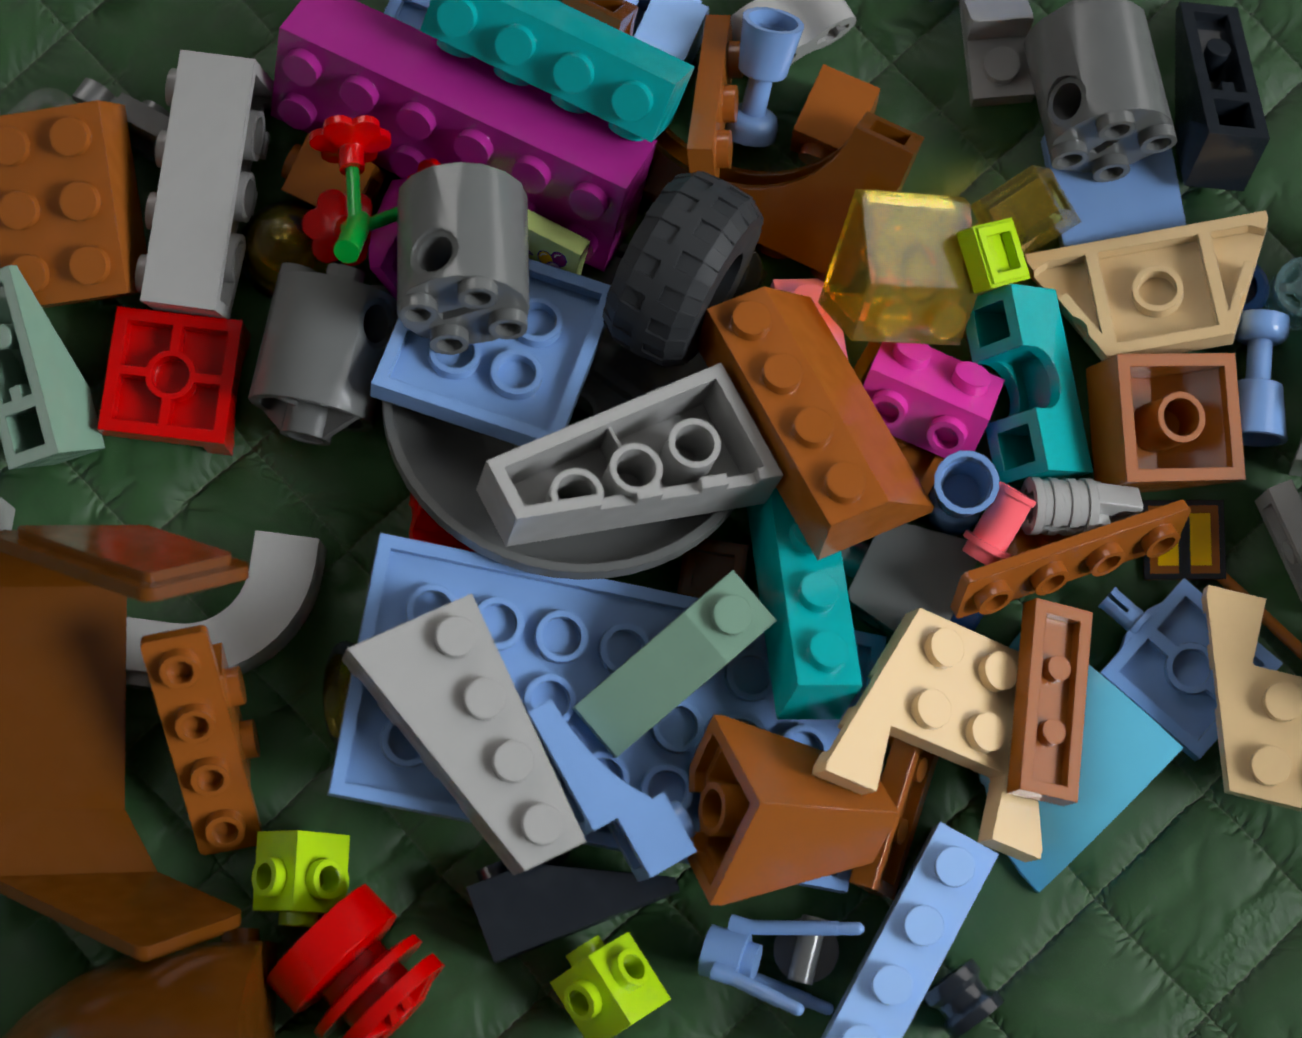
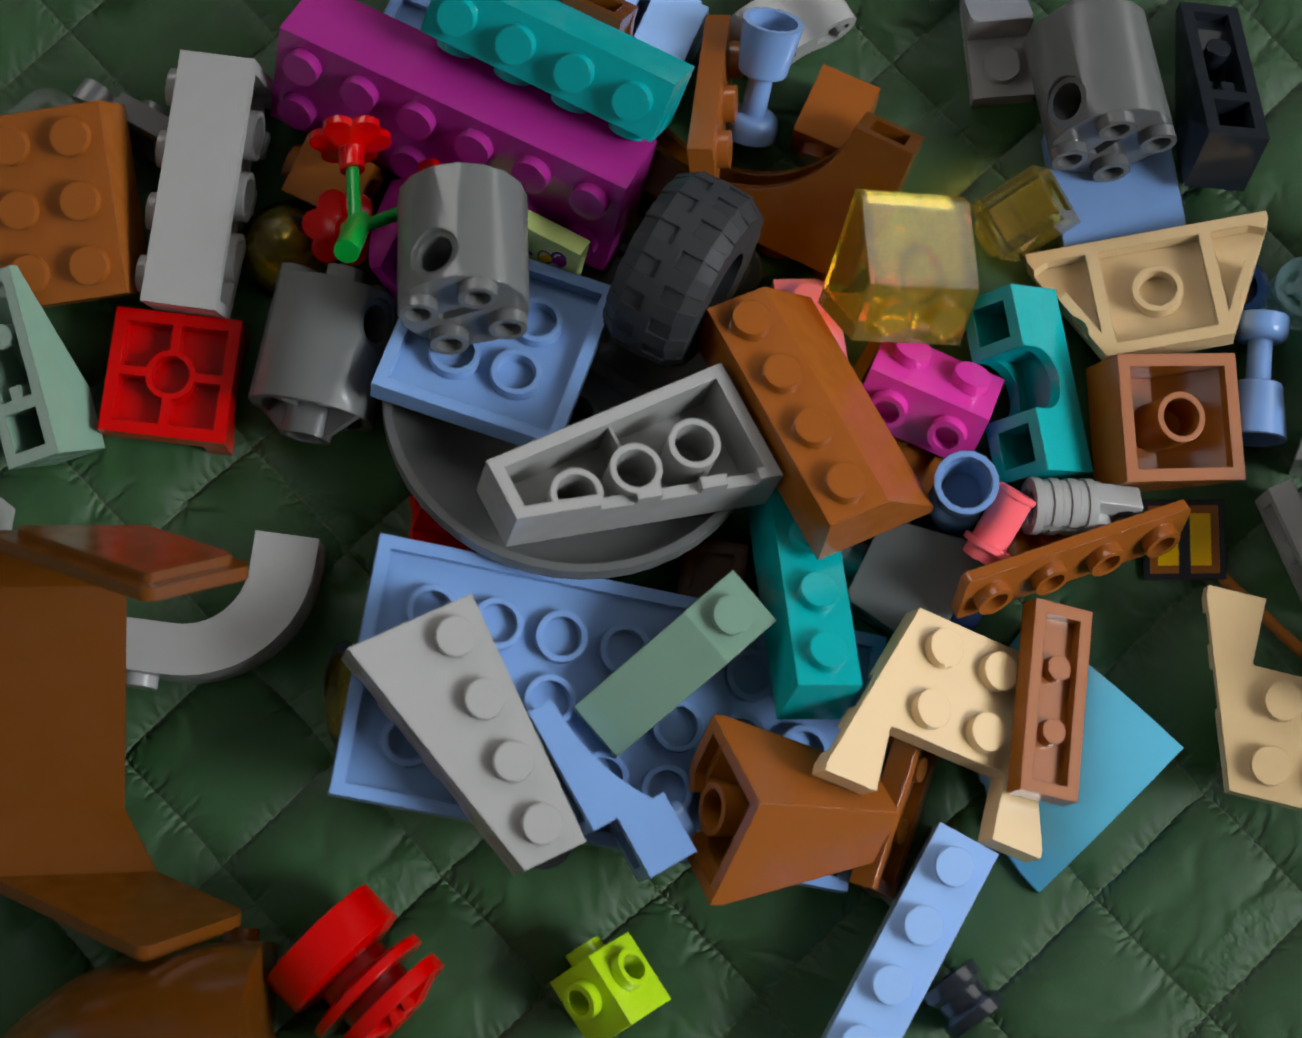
(206, 735): dark orange bracket -> none
(300, 874): lime brick -> none
(554, 903): black slope -> none
(734, 959): medium blue plant -> none
(806, 957): dark grey plate -> none
(993, 255): lime tile -> none
(1167, 664): medium blue plate -> none

